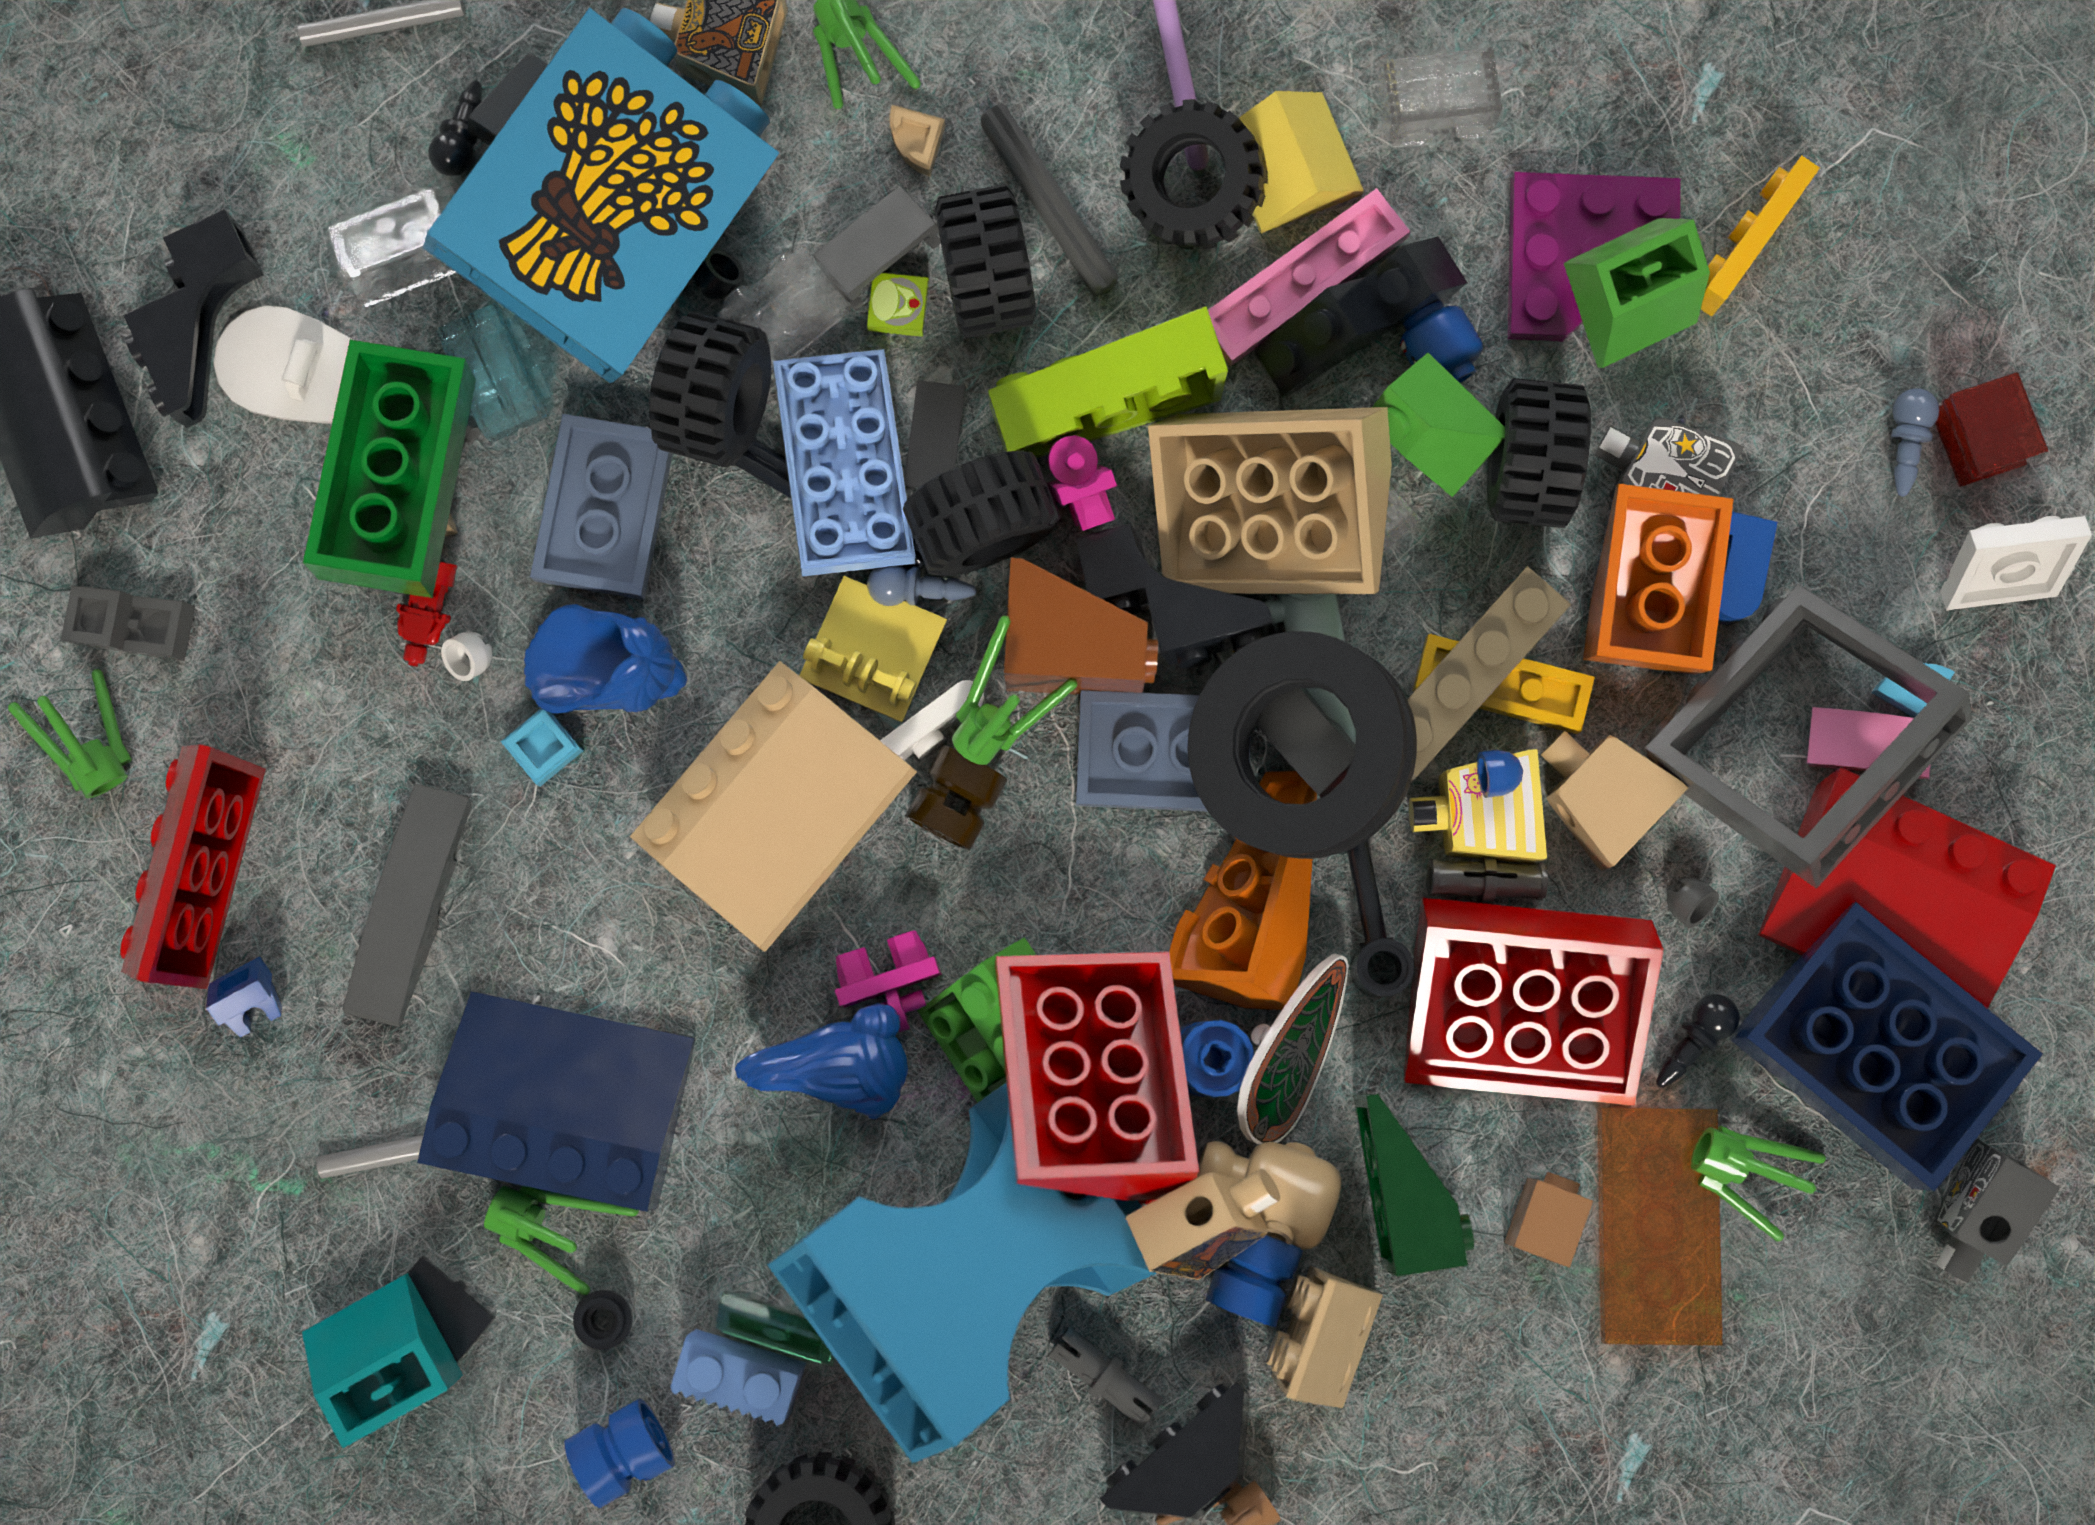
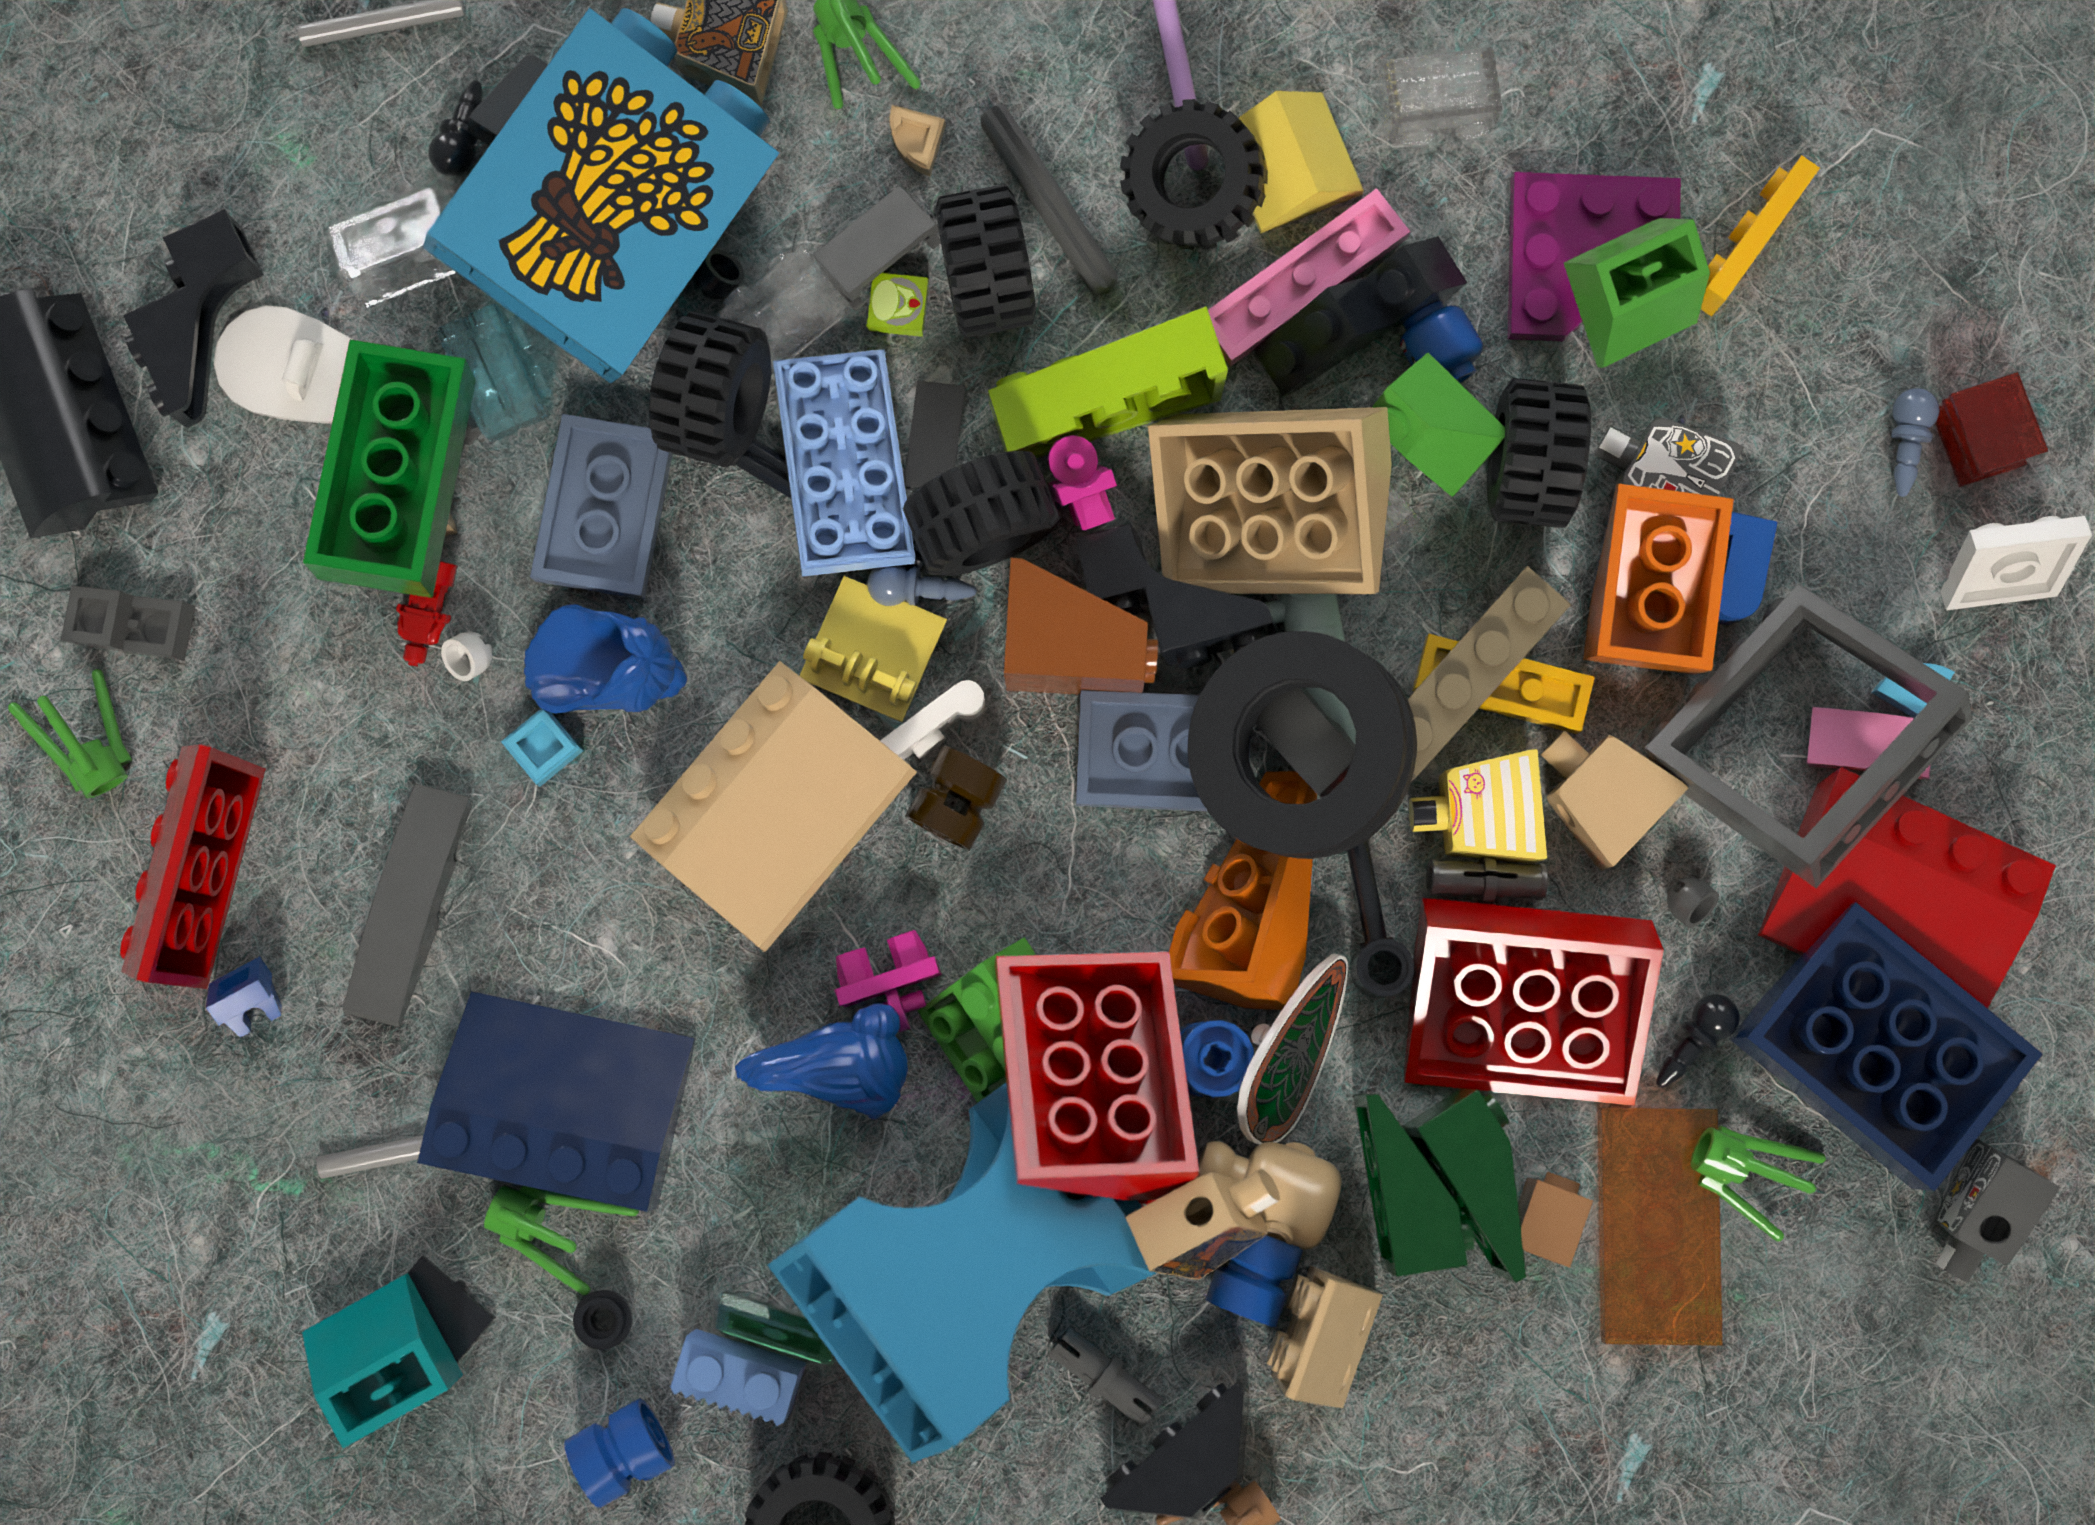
(988, 728): bright green plant -> none
(1474, 1162): none -> dark green slope
(1498, 772): blue hinge -> none

